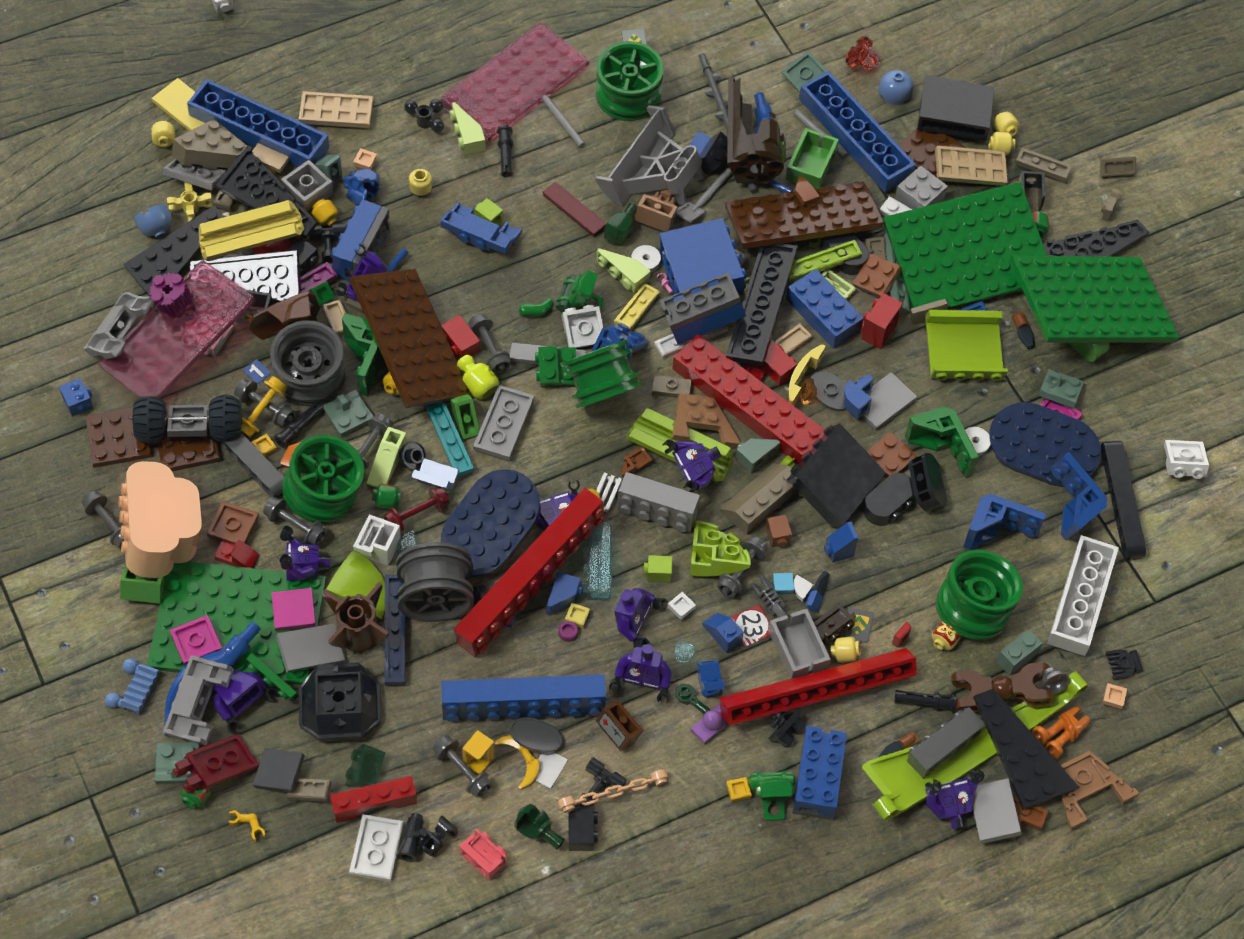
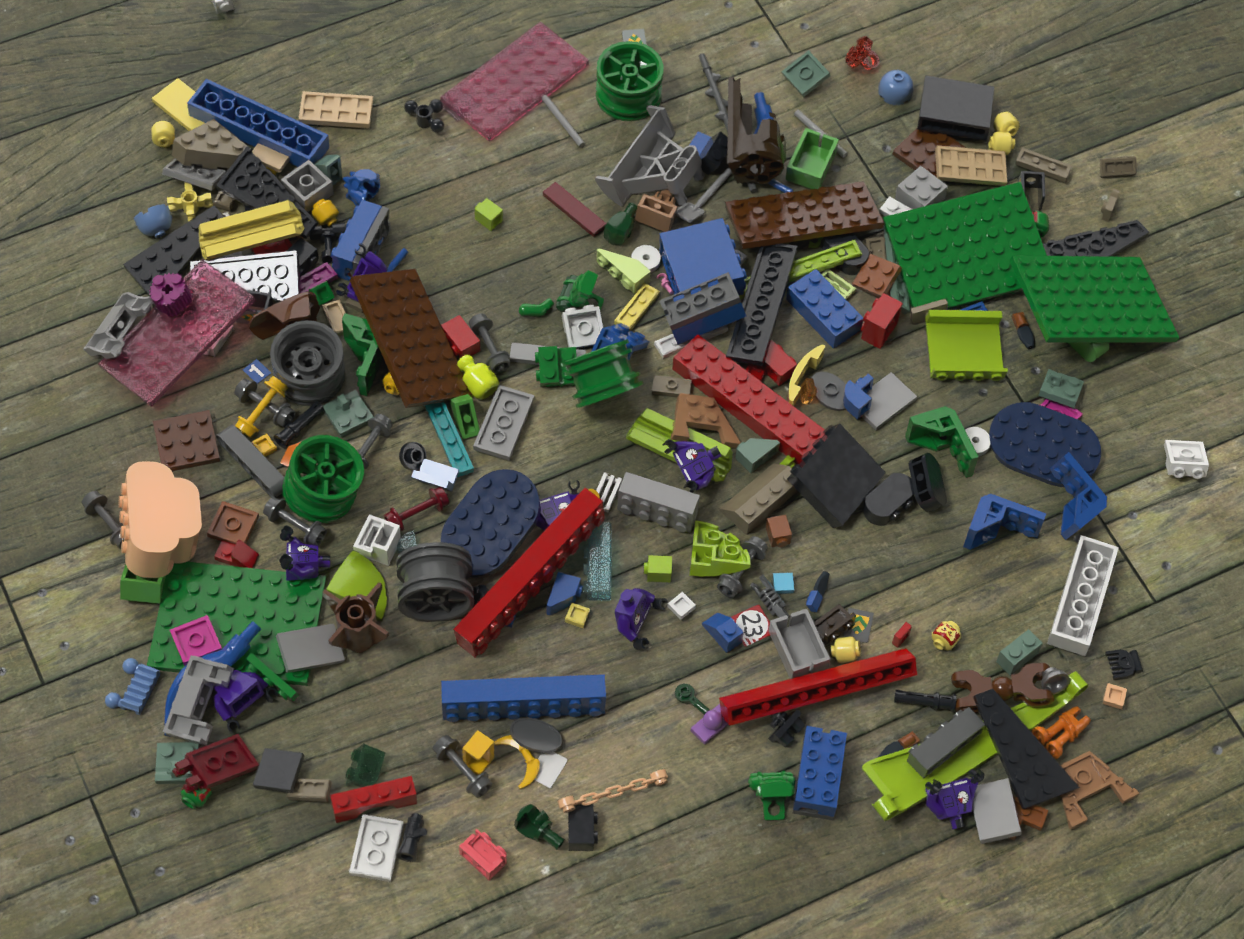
(76, 396): blue head -> none
(113, 438): reddish brown plate -> none
(151, 419): black plate -> none
(247, 818): yellow arm -> none
(293, 609): dark pink tile -> none
(339, 720): black piece -> none
(365, 159): light nougat plate -> none
(386, 496): green head -> none
(387, 457): yellowish green slope -> none
(395, 643): dark blue plate -> none
(420, 182): light yellow head -> none
(432, 841): black leg -> none
(470, 132): yellowish green slope -> none
(479, 231): blue bracket -> none
(505, 144): black pin -> none
(568, 631): magenta tile -> none
(602, 777): black bar -> none
(619, 725): reddish brown brick -> none
(636, 461): dark orange slope -> none
(644, 668): dark purple torso -> none
(683, 651): clear light blue tile -> none
(710, 677): blue brick -> none
(738, 789): yellow tile -> none
(794, 339): tan tile -> none
(802, 587): white tile -> none
(805, 192): dark orange slope -> none
(841, 543): blue slope -> none
(856, 131): blue brick -> none
(891, 454): dark orange plate -> none
(979, 594): green wheel -> none
(1123, 499): black beam -> none

